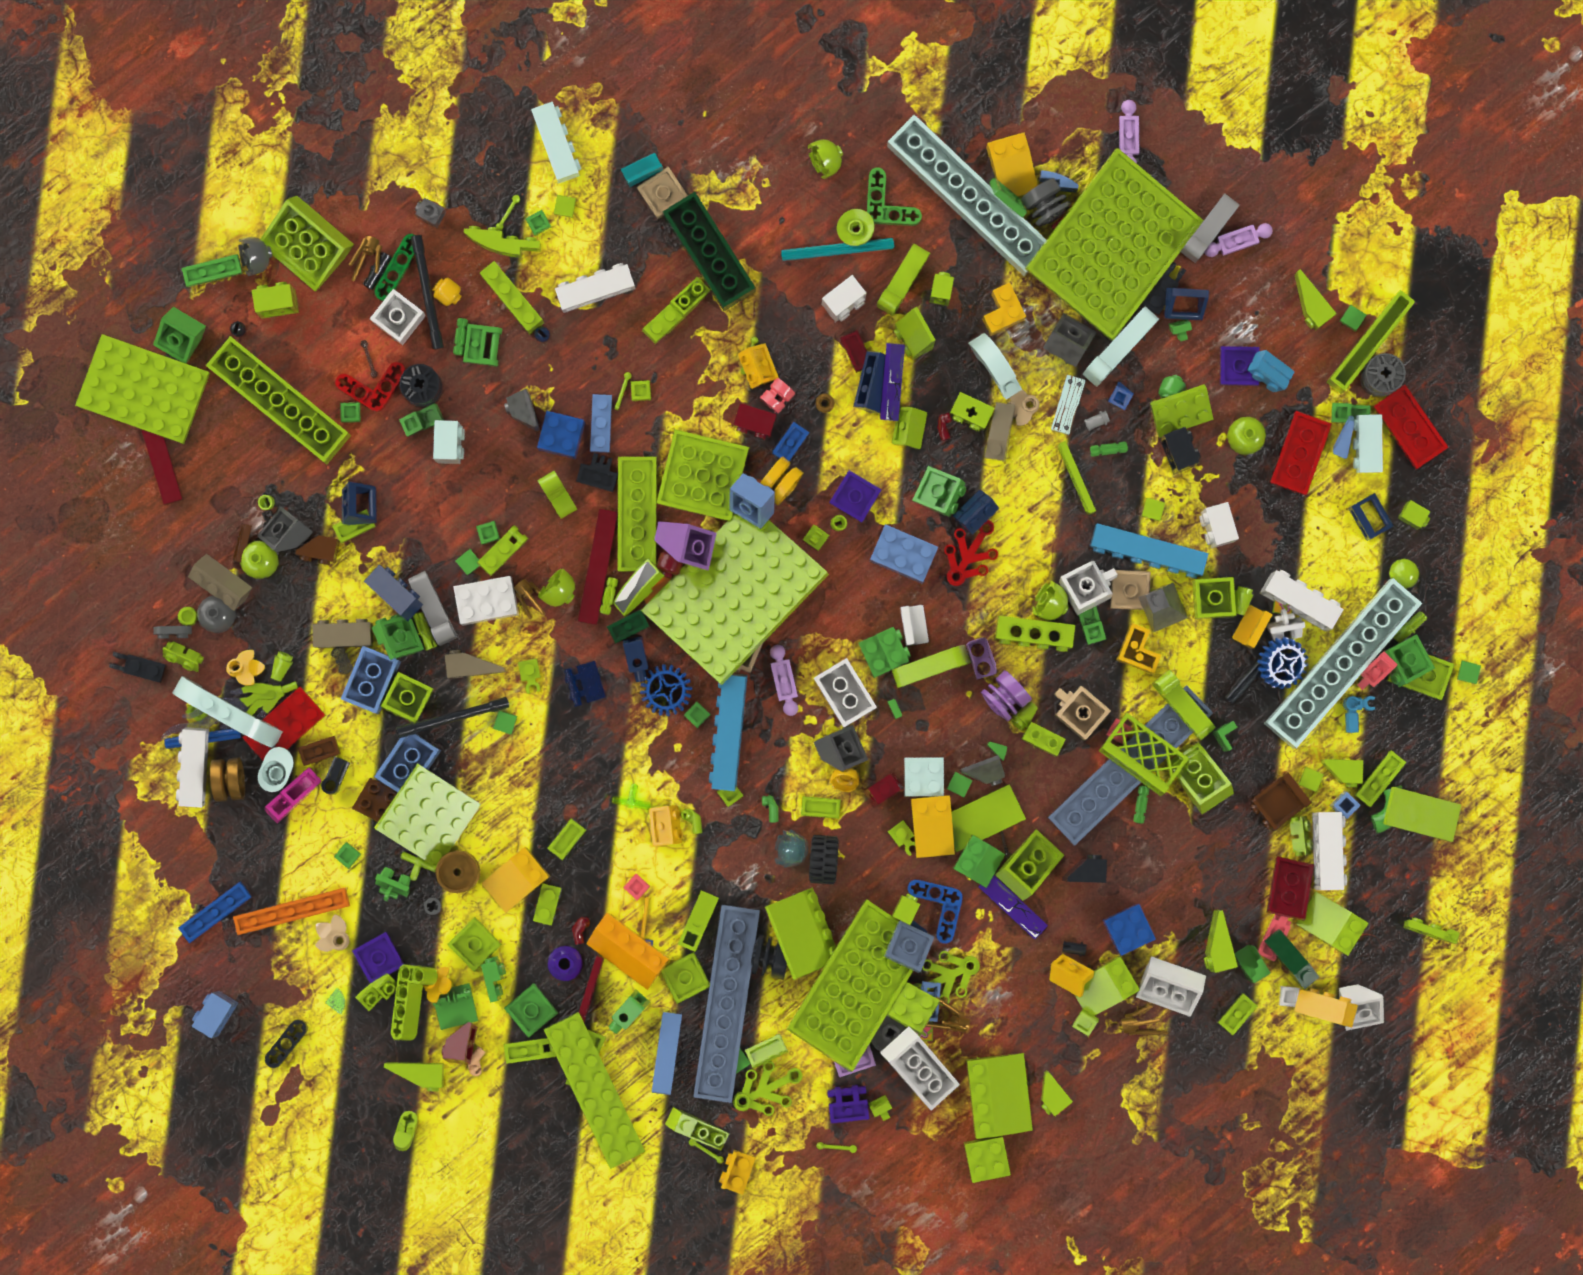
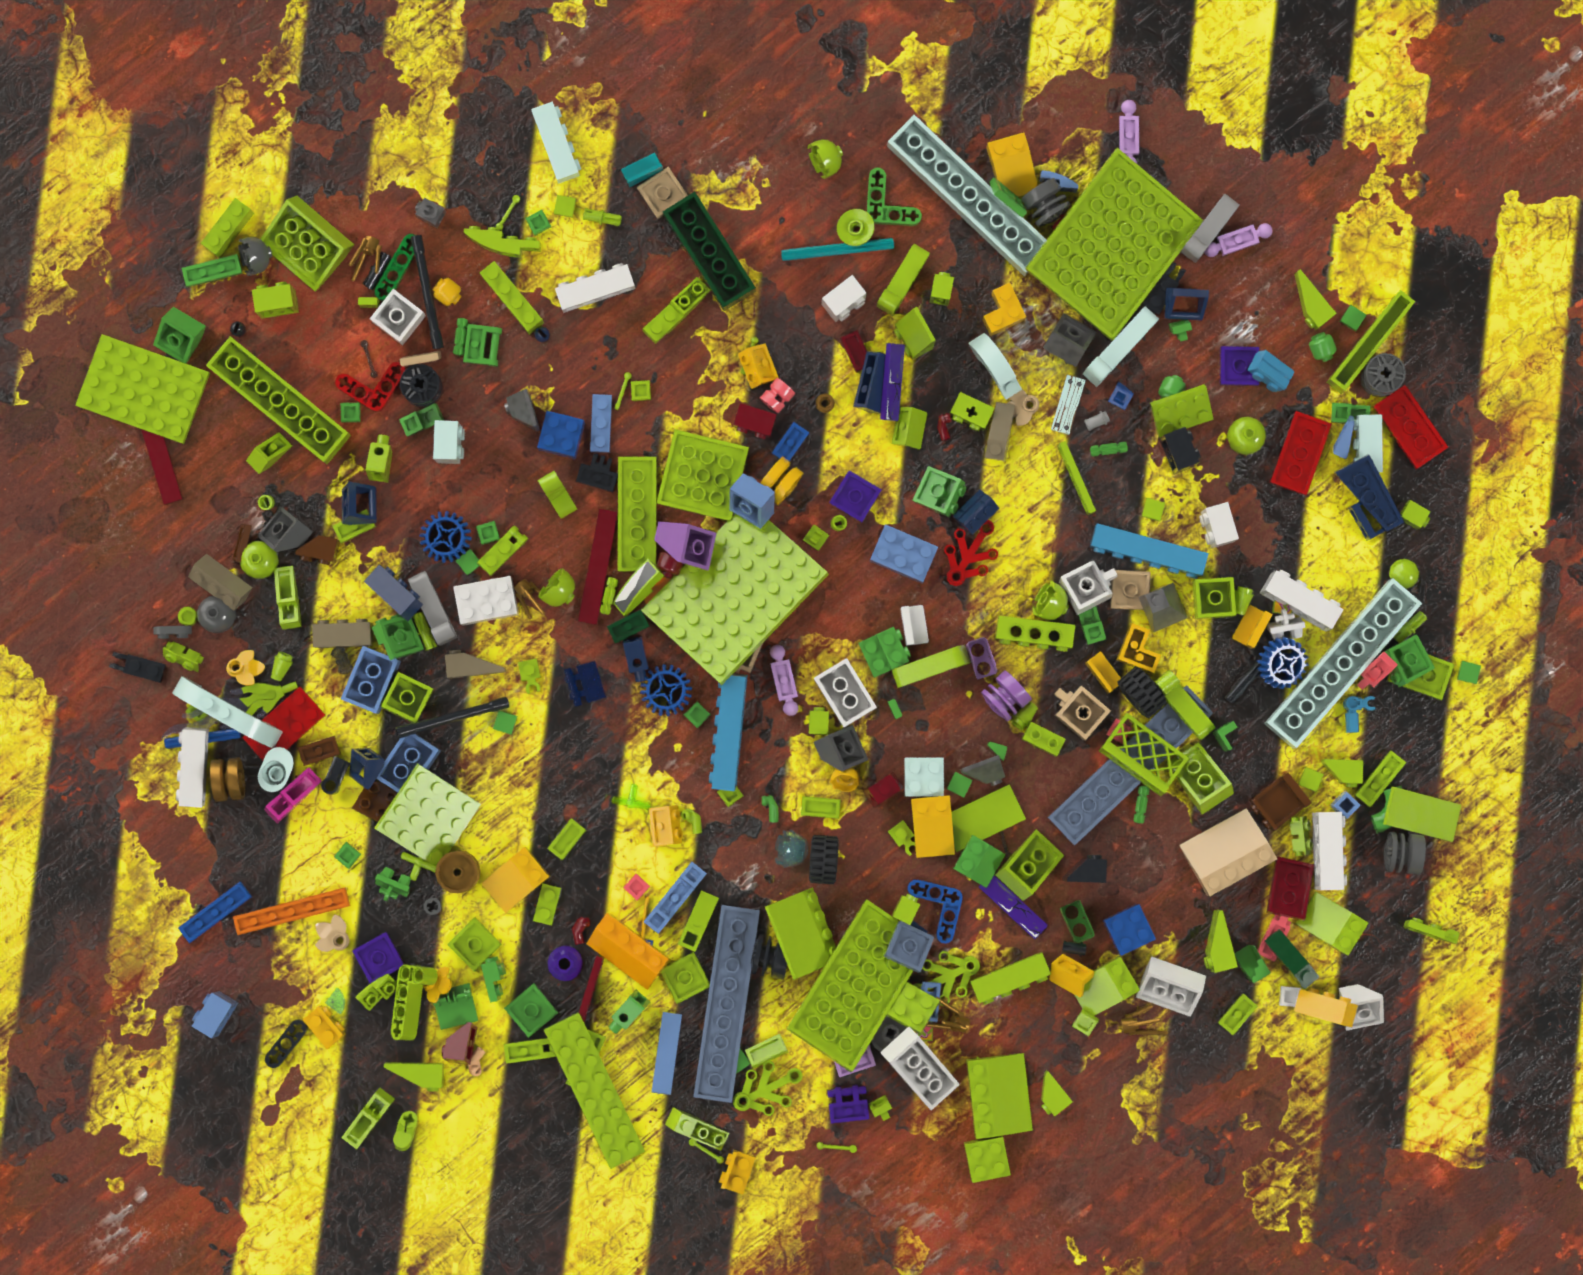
(227, 228): none -> lime brick
(268, 453): none -> lime slope
(287, 597): none -> lime slope
(324, 1026): none -> yellow bracket
(368, 302): none -> lime tile
(368, 1118): none -> lime slope
(370, 761): none -> dark blue tile
(379, 460): none -> lime torso
(420, 358): none -> tan tile
(453, 532): none -> blue gear
(602, 217): none -> lime axle
(675, 897): none -> medium blue slope
(818, 721): none -> lime brick
(1010, 977): none -> lime brick
(1079, 919): none -> bright green piece
(1103, 672): none -> yellow panel
(1142, 692): none -> black tyre
(1227, 852): none -> tan slope
(1322, 346): none -> bright green head
(1368, 487): none -> dark blue wing
(1401, 853): none -> dark grey wheel

